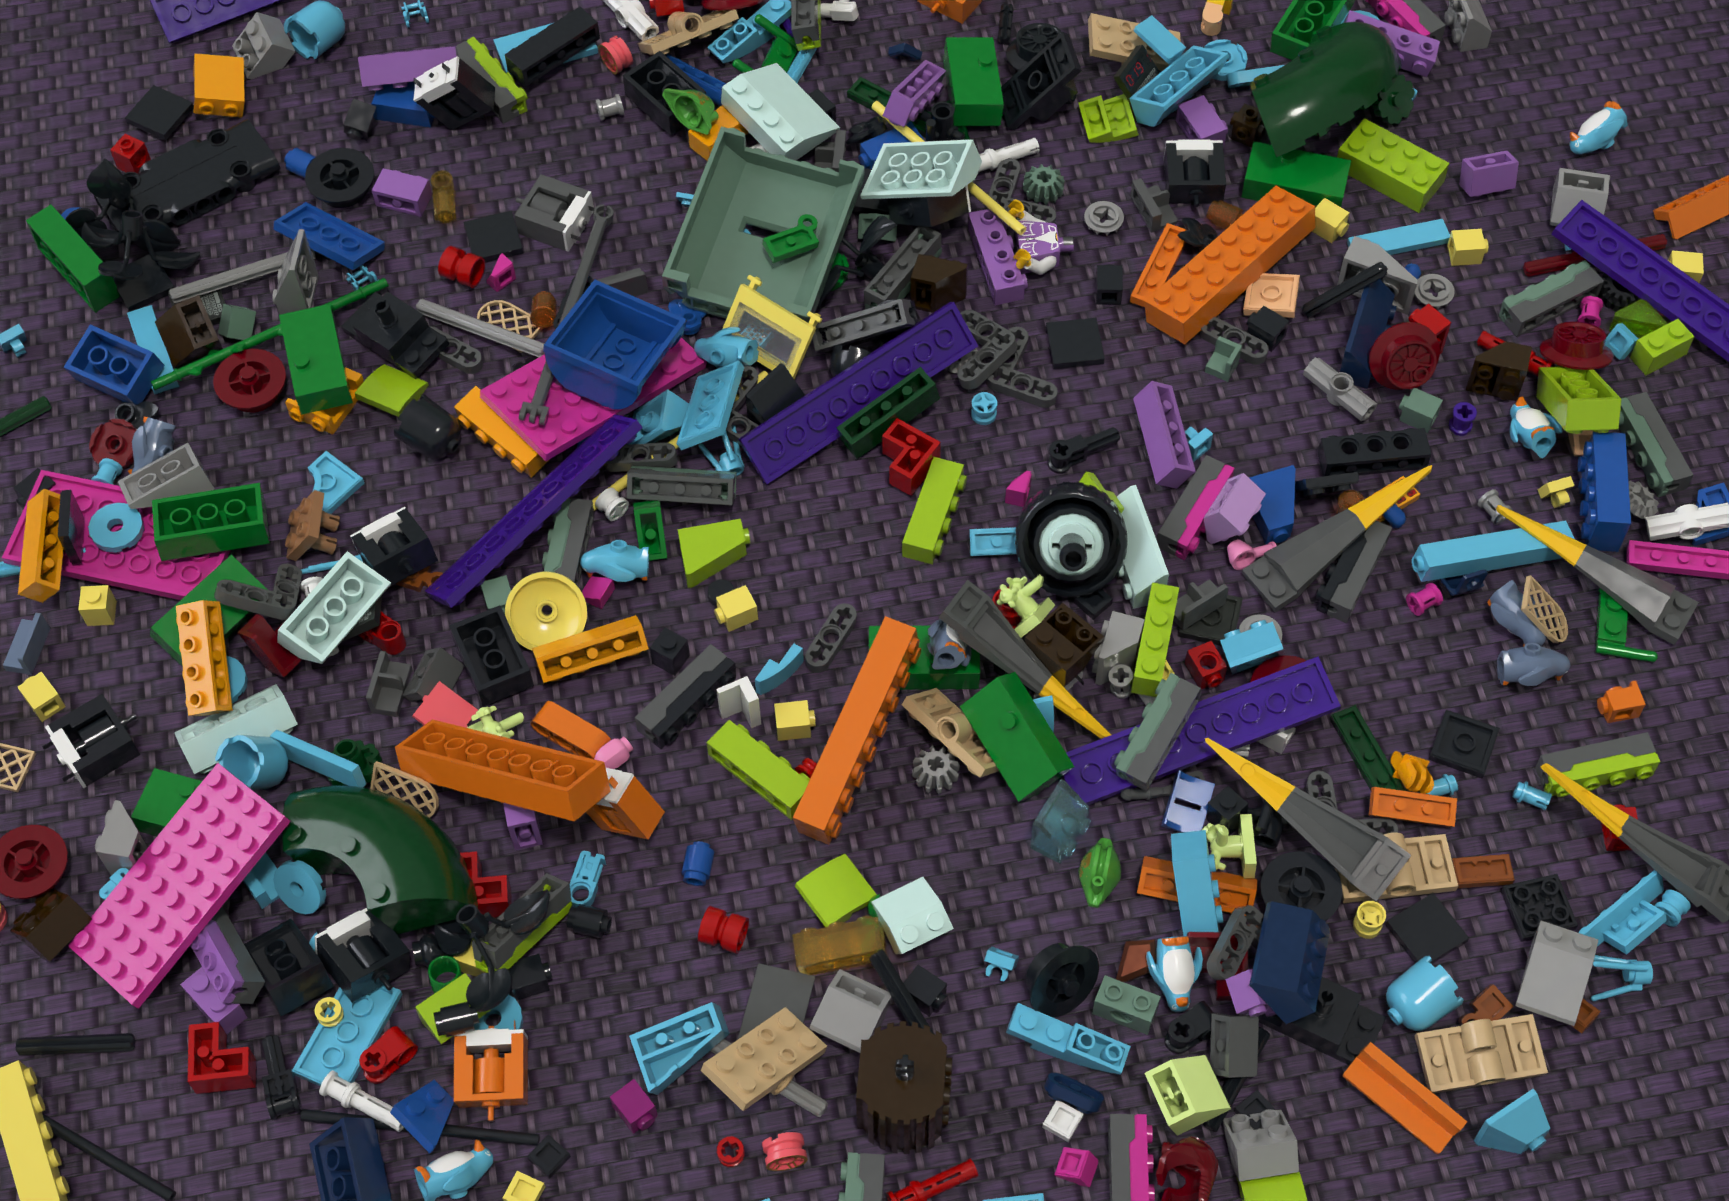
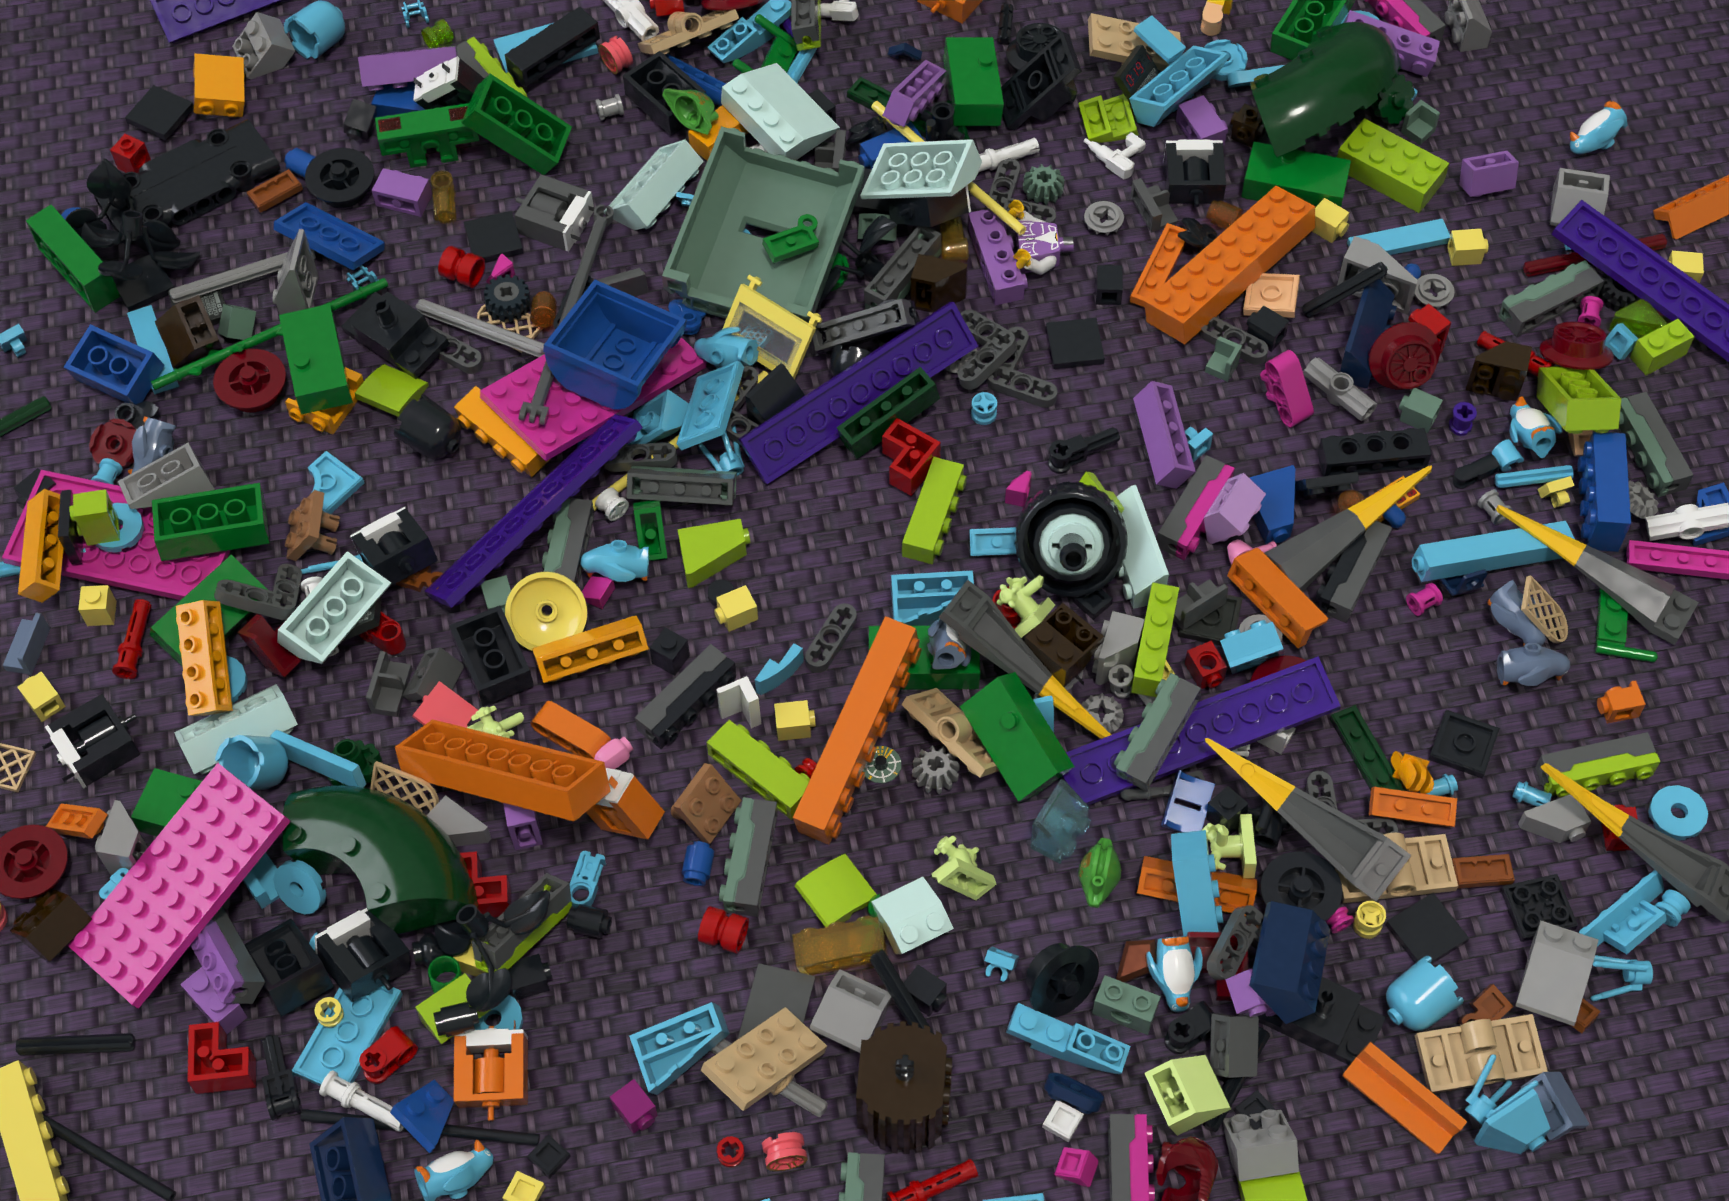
(77, 820): none -> orange plate
(95, 517): none -> lime brick
(131, 648): none -> red pin
(274, 190): none -> dark orange plate
(422, 130): none -> green piece
(437, 34): none -> clear neon green wheel
(459, 824): none -> light grey slope
(507, 298): none -> black wheel
(516, 124): none -> green brick
(655, 185): none -> light aqua slope
(706, 803): none -> medium nougat plate
(749, 857): none -> piece
(884, 766): none -> sand green piece
(924, 596): none -> medium azure wedge
(953, 241): none -> clear yellow piece
(961, 870): none -> yellowish green piece
(1111, 721): none -> light grey gear
(1118, 160): none -> white piece
(1276, 596): none -> orange panel
(1287, 388): none -> dark pink piece
(1340, 920): none -> dark pink bush
(1420, 122): none -> sand green panel
(1482, 1107): none -> medium azure plant
(1501, 457): none -> black piece
(1533, 476): none -> medium azure axle
(1557, 820): none -> light grey slope
(1558, 1104): none -> sand blue panel
(1684, 799): none -> medium azure tile

